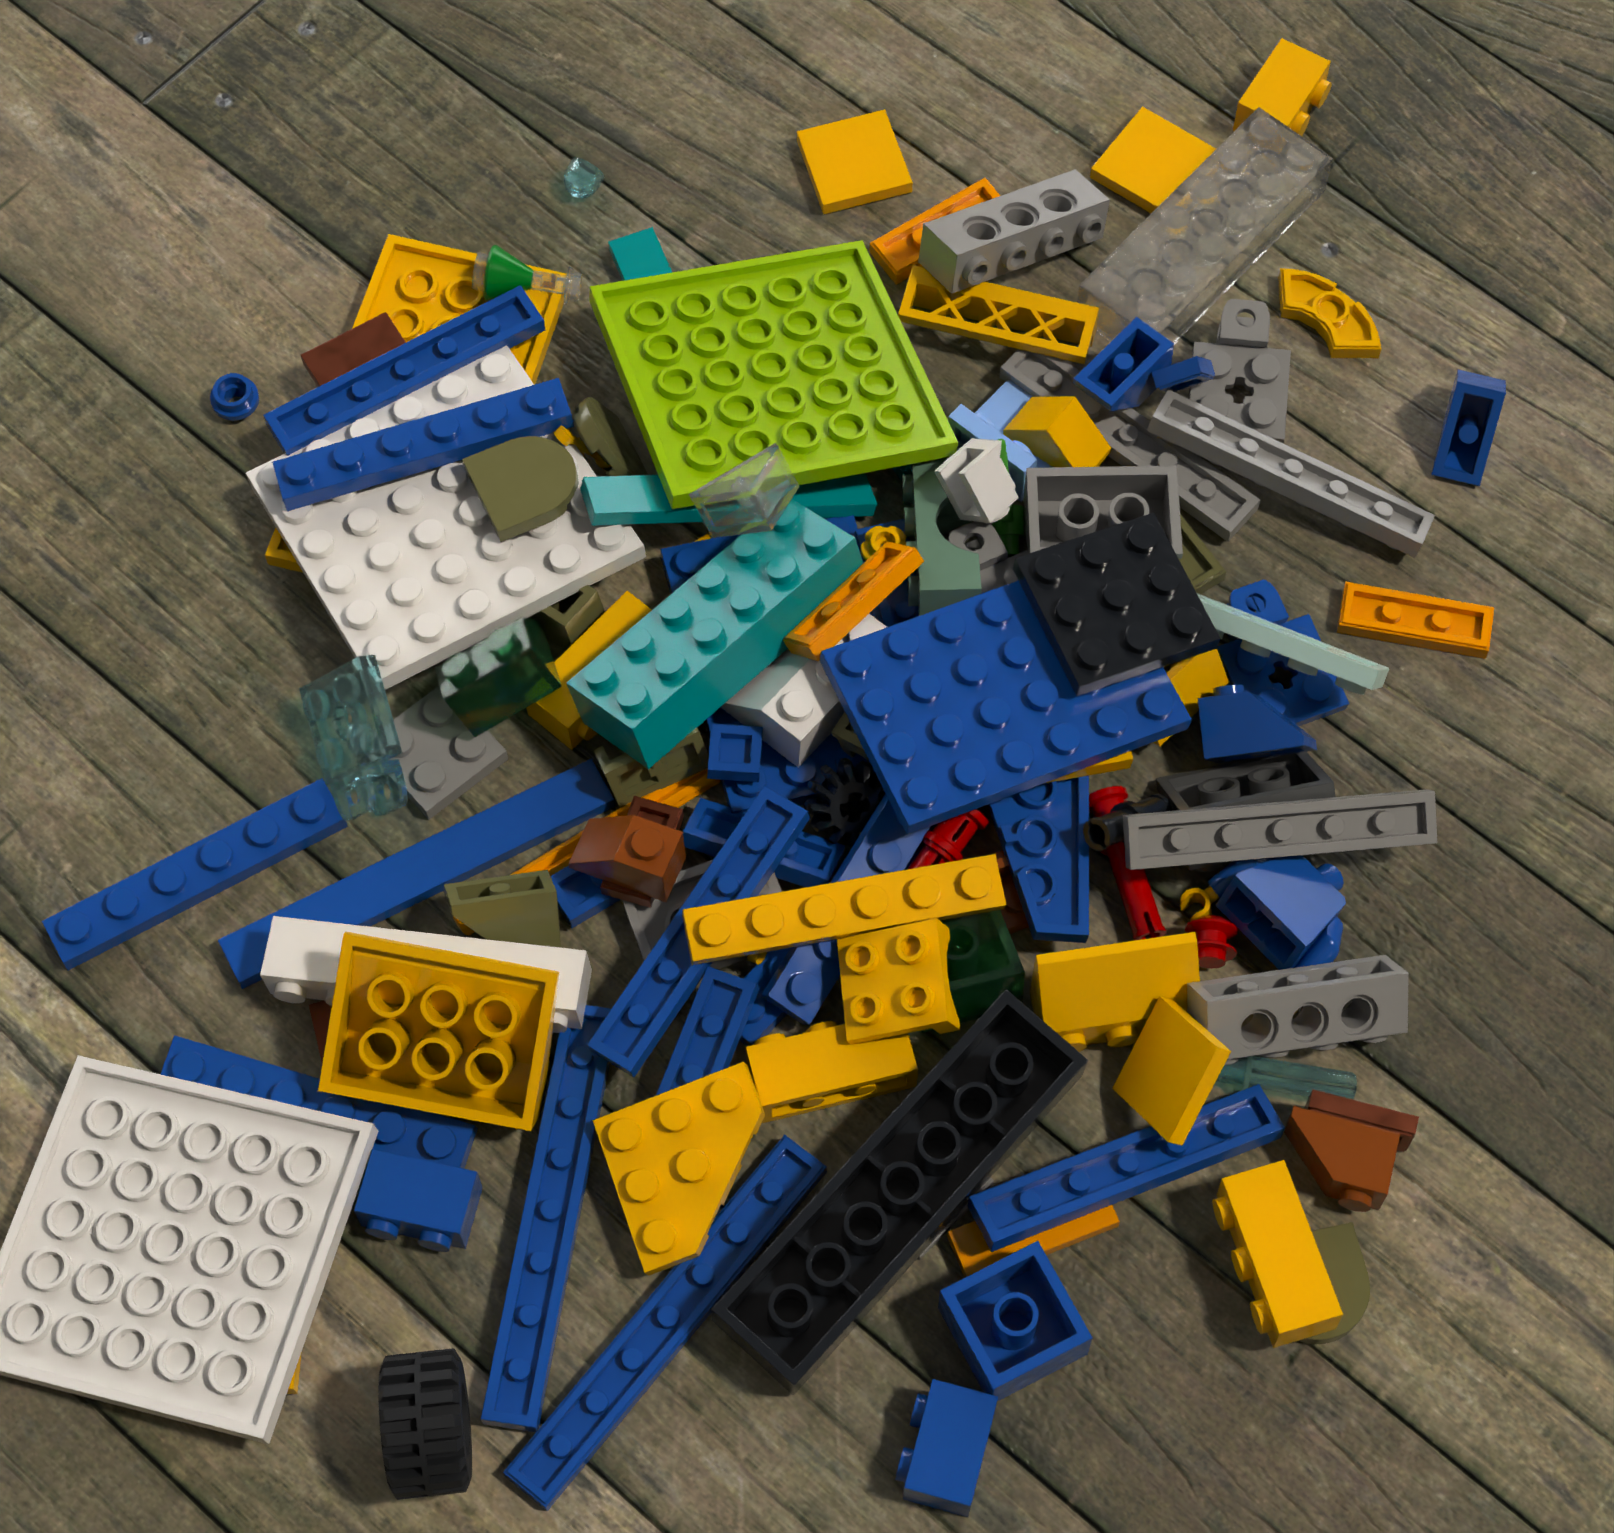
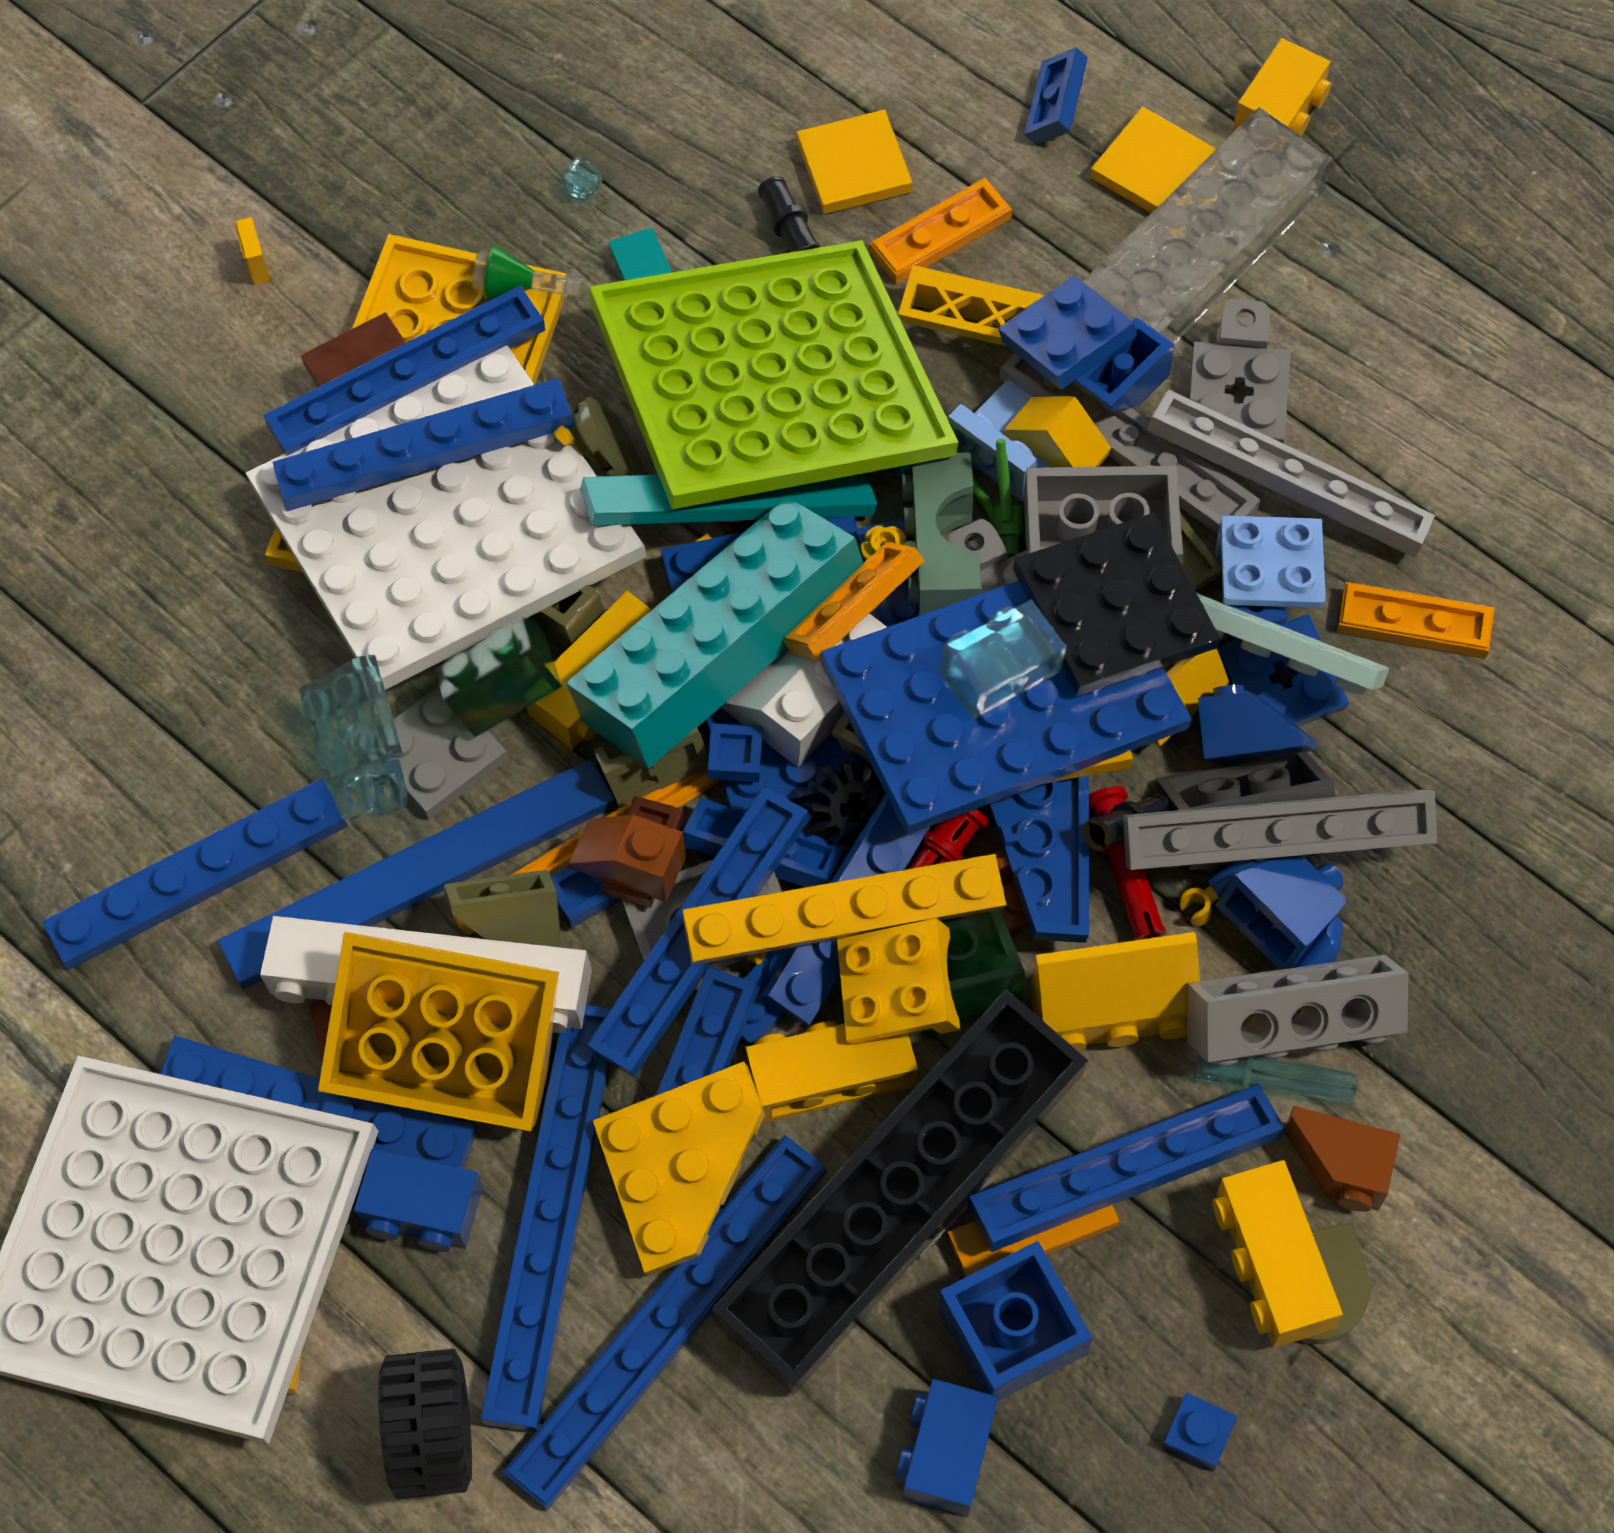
(232, 386): blue plate -> none
(251, 251): none -> yellow tile
(523, 483): olive tile -> none
(747, 496): clear slope -> none
(788, 218): none -> black pin
(978, 481): white window -> none
(1001, 658): none -> clear light blue brick
(1013, 231): light grey brick -> none
(1056, 96): none -> blue plate
(1067, 332): none -> blue plate
(1171, 1070): yellow tile -> none
(1184, 374): blue tile -> none
(1200, 1431): none -> blue plate
(1211, 940): red wheel -> none
(1271, 561): none -> light blue bracket
(1330, 312): yellow tile -> none
(1365, 1114): copper tile -> none
(1469, 427): blue slope -> none

